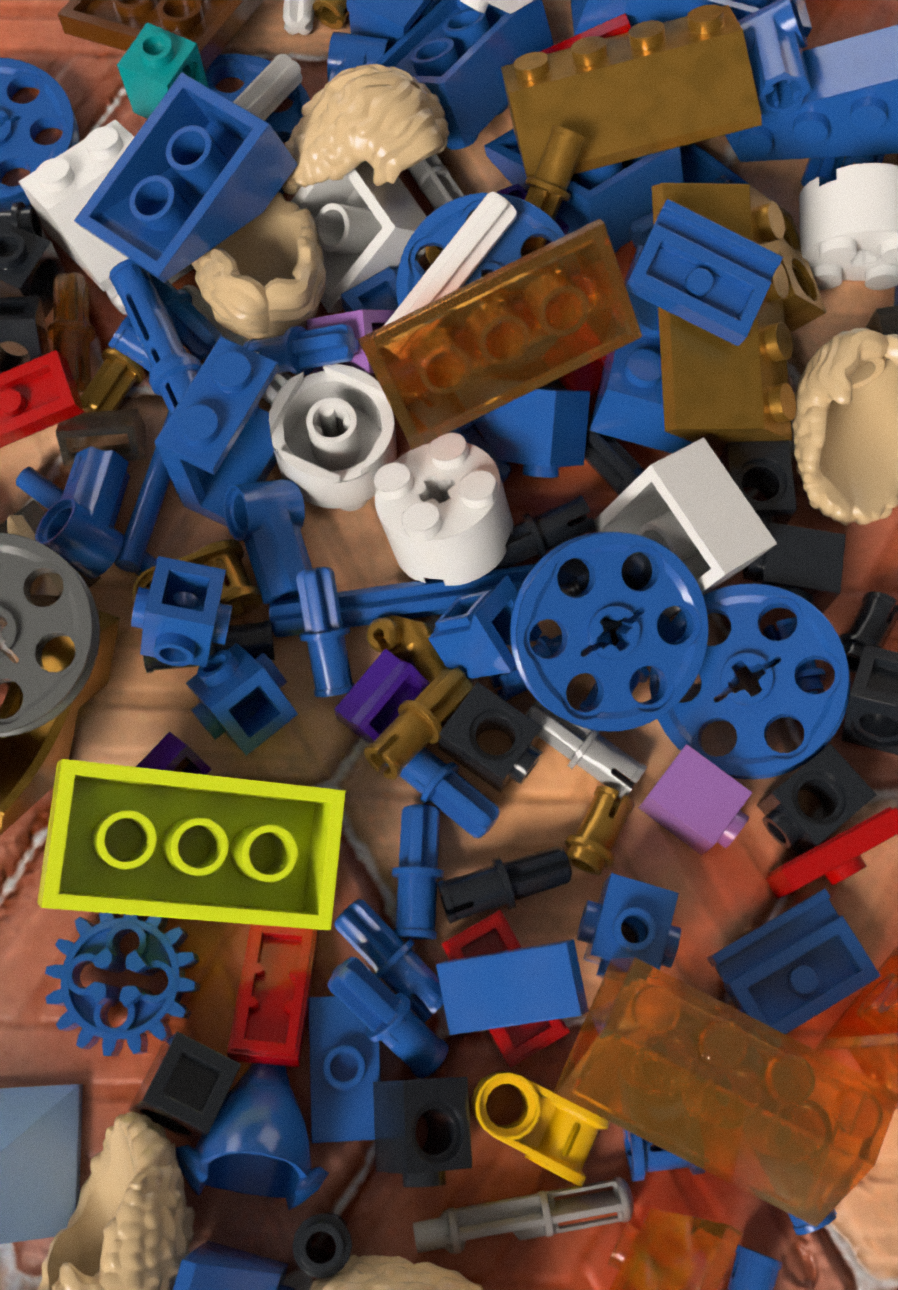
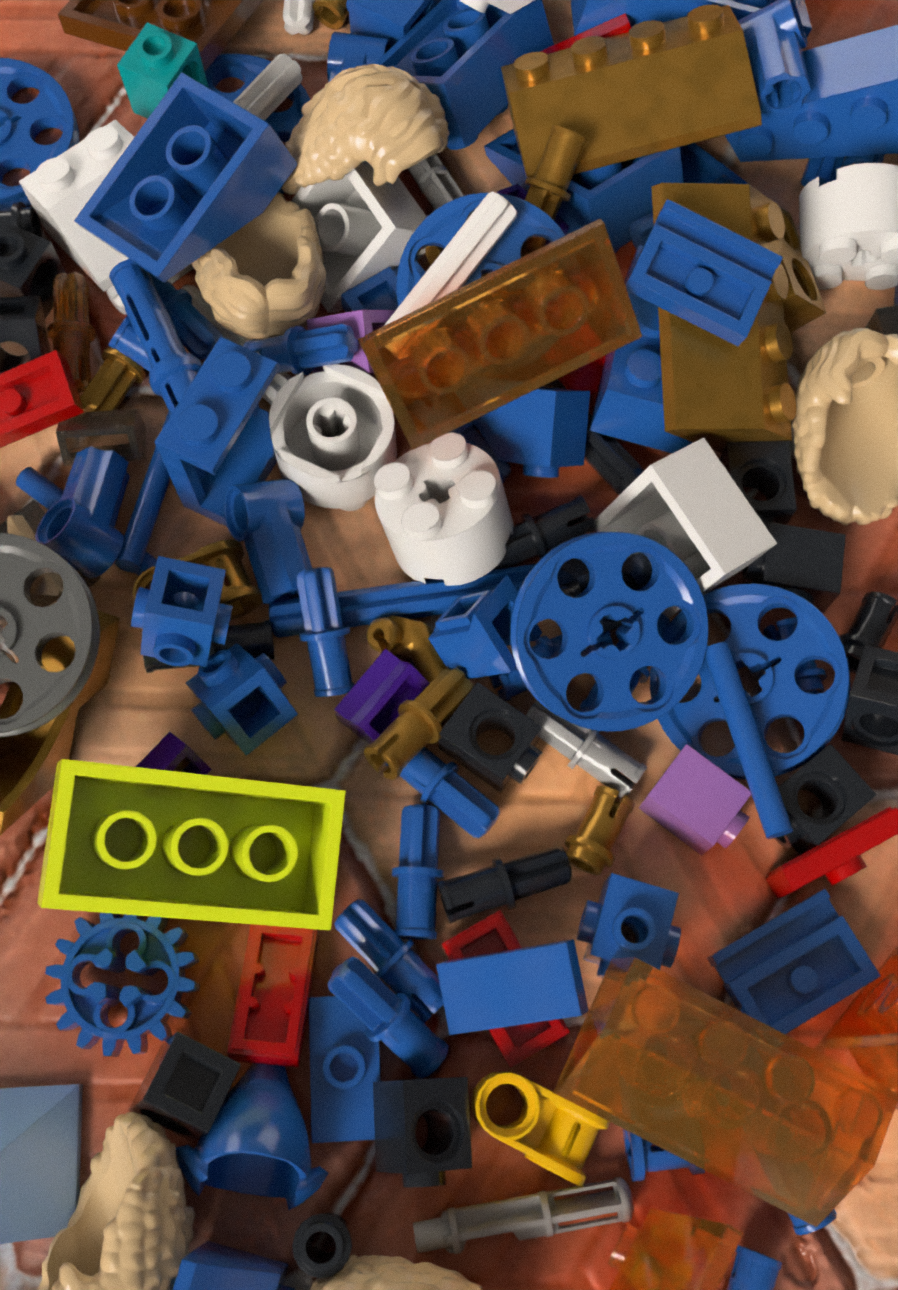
(747, 741): none -> blue bar

